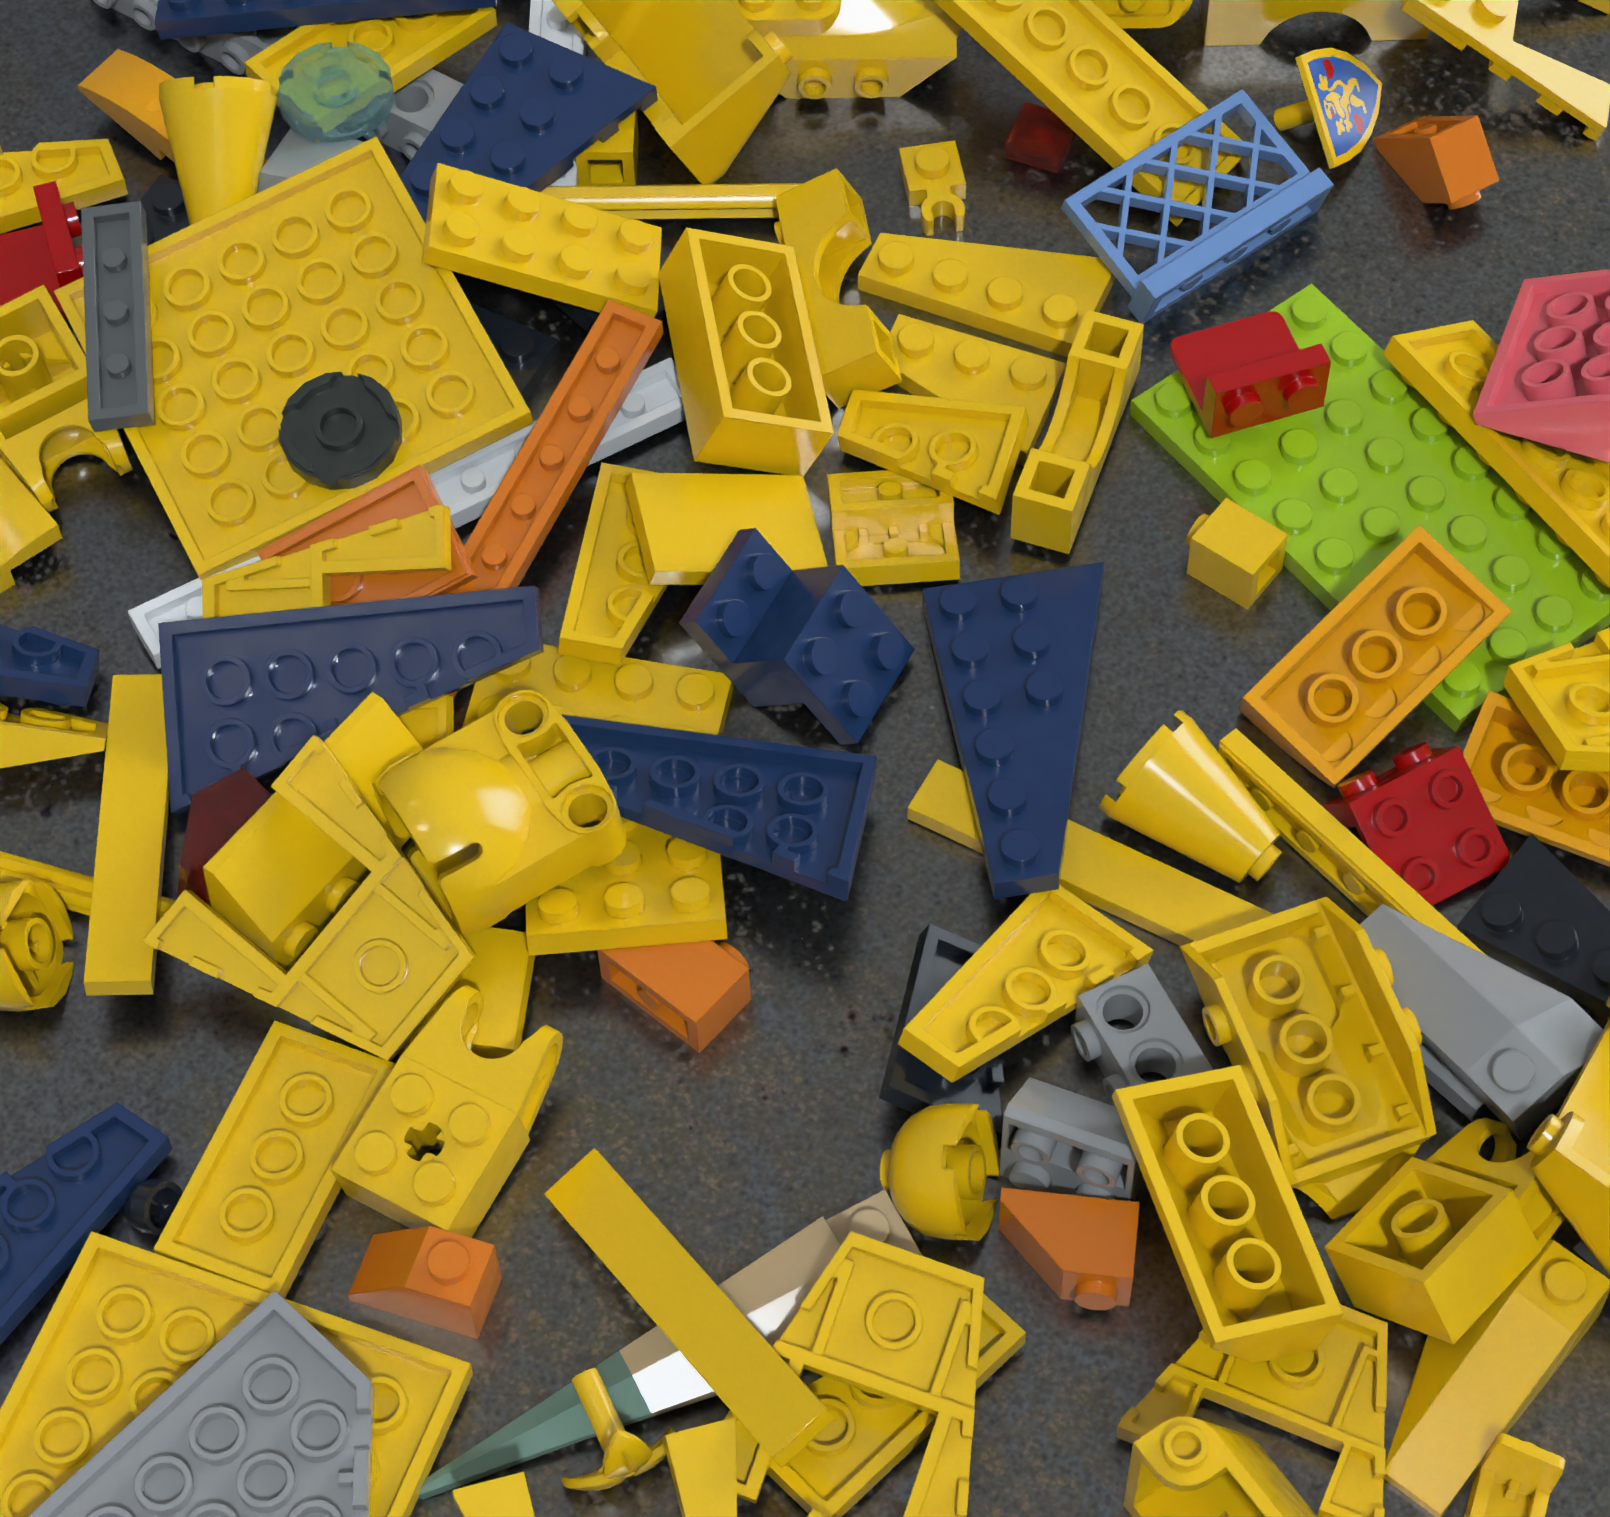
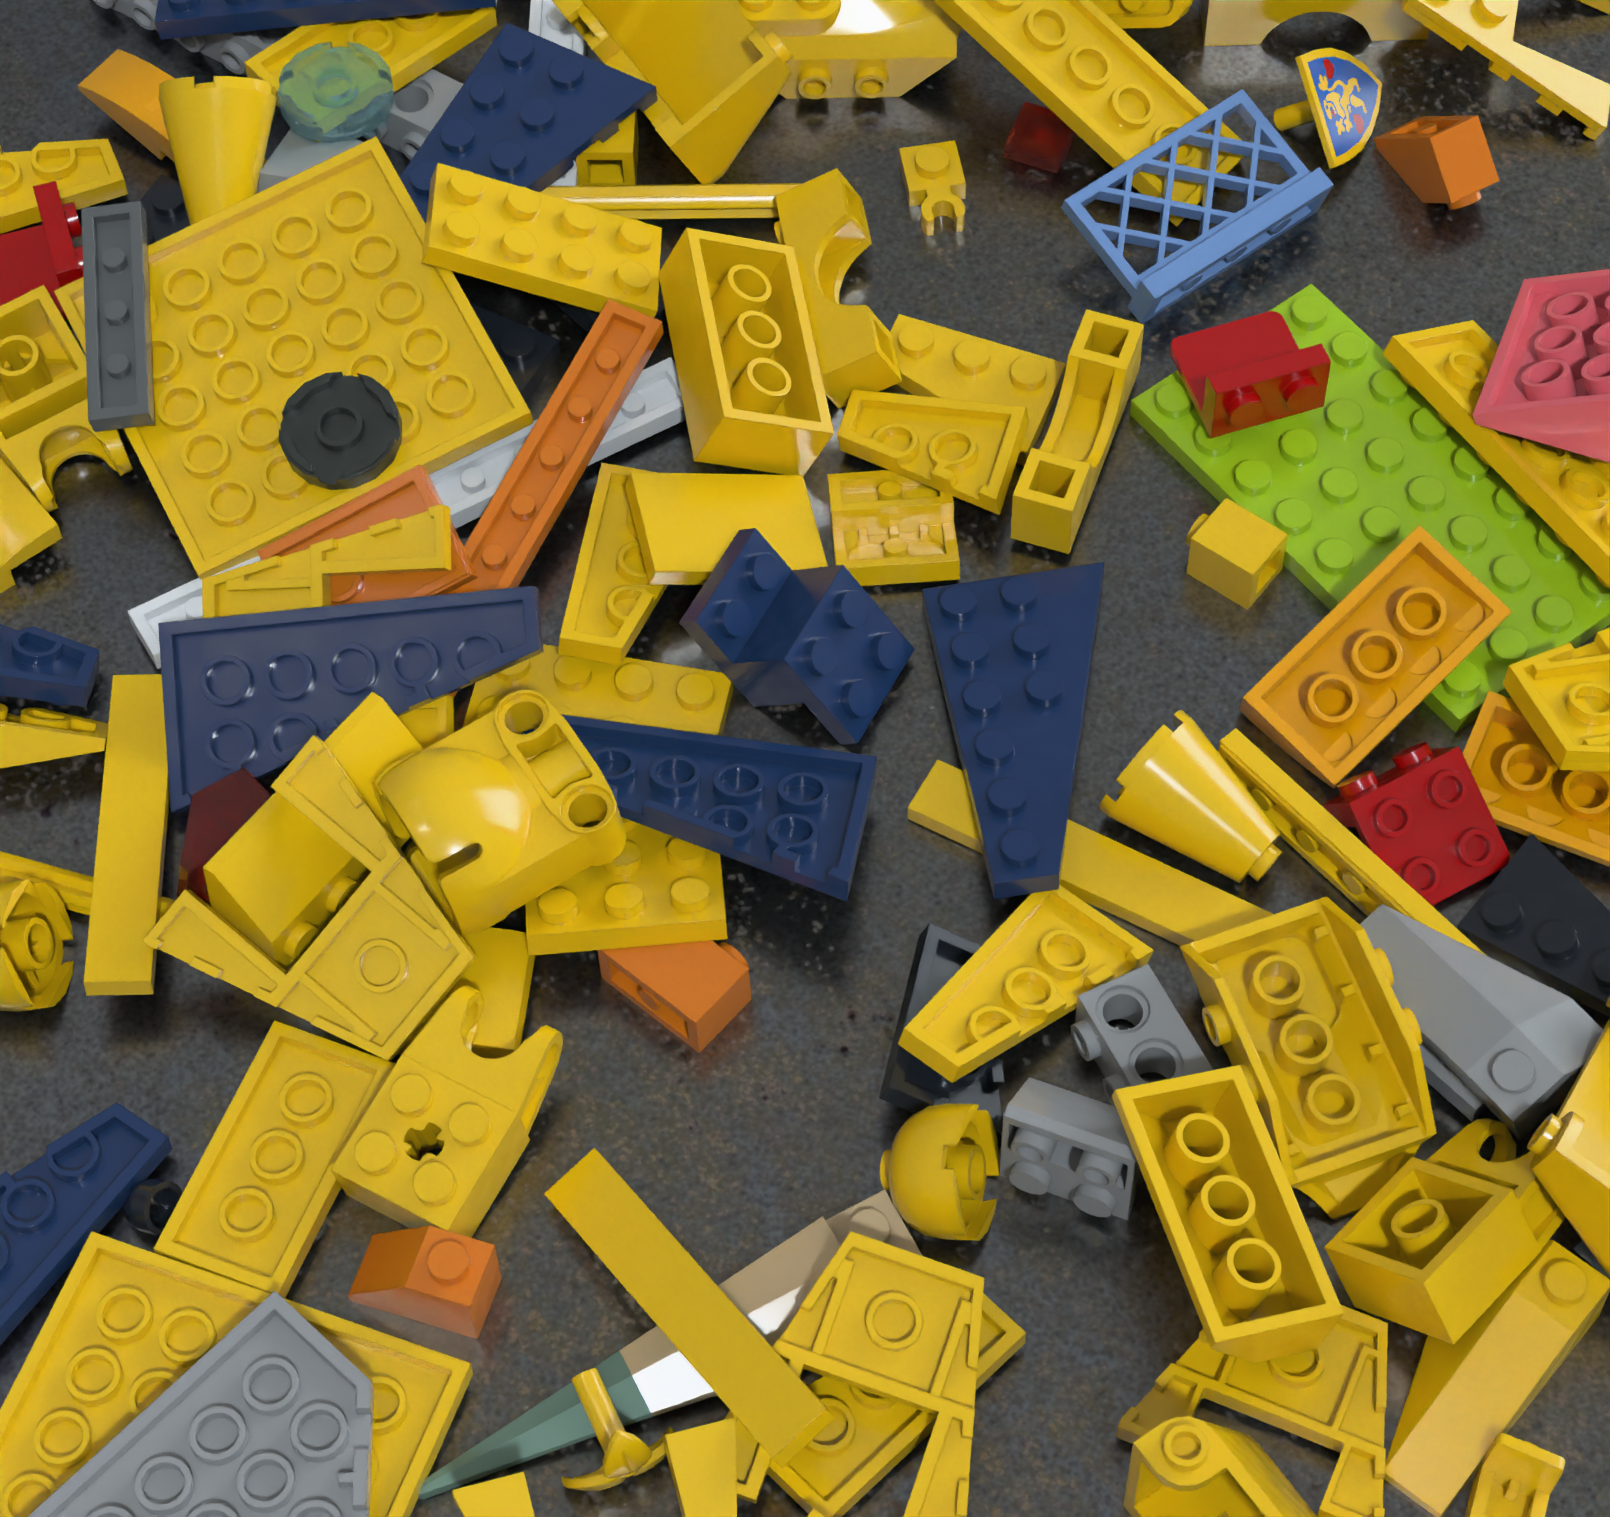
(990, 287): yellow wing -> none
(1074, 1243): orange slope -> none

